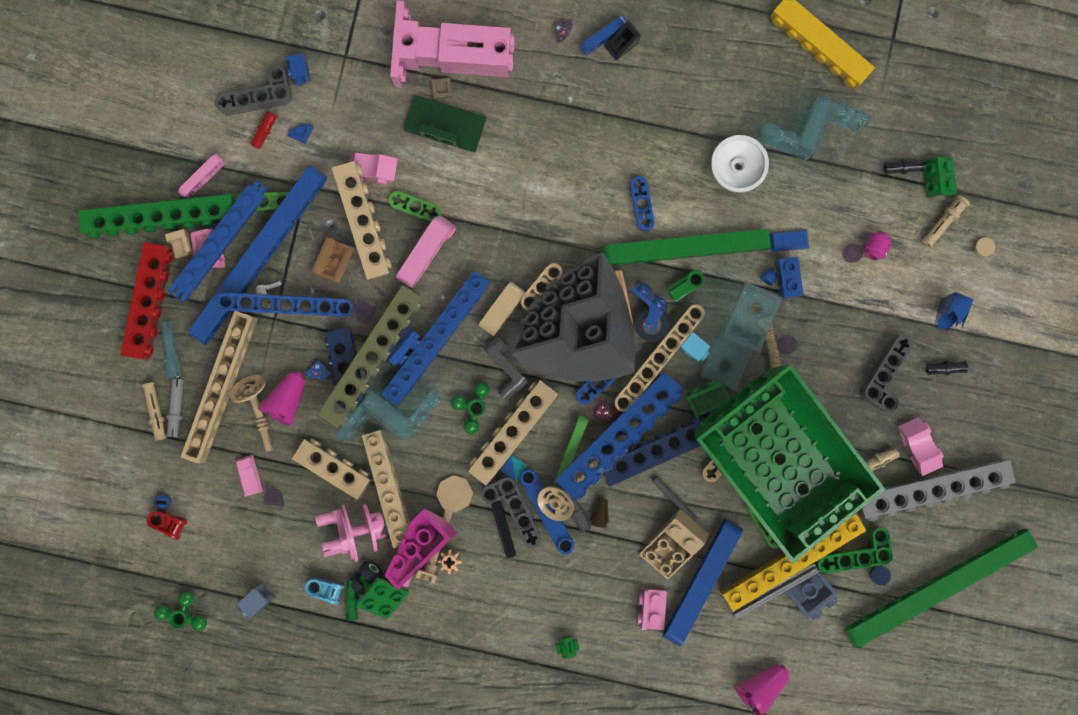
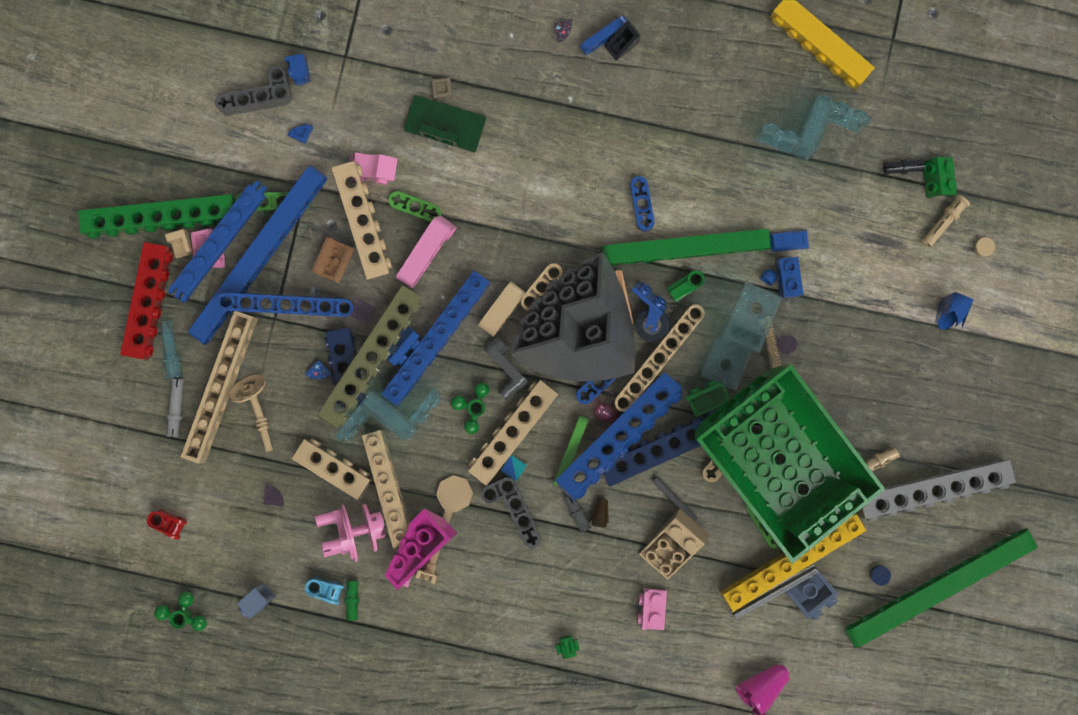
(149, 389): tan pin -> none
(162, 497): blue hinge -> none
(201, 176): bright pink beam -> none
(248, 475): bright pink tile -> none
(261, 289): white hand -> none
(263, 130): red axle -> none
(284, 399): dark pink cone -> none
(377, 594): green plate -> none
(451, 47): bright pink brick -> none
(453, 557): light nougat gear -> none
(503, 529): black axle -> none
(555, 528): blue piece -> none
(557, 501): tan dish -> none
(695, 347): medium azure brick -> none
(702, 582): blue beam -> none
(746, 153): white dish -> none
(852, 253): clear purple tile -> none
(853, 554): green beam -> none
(877, 246): dark pink head -> none
(889, 372): dark grey beam -> none
(925, 453): bright pink brick -> none
(946, 368): black pin -> none

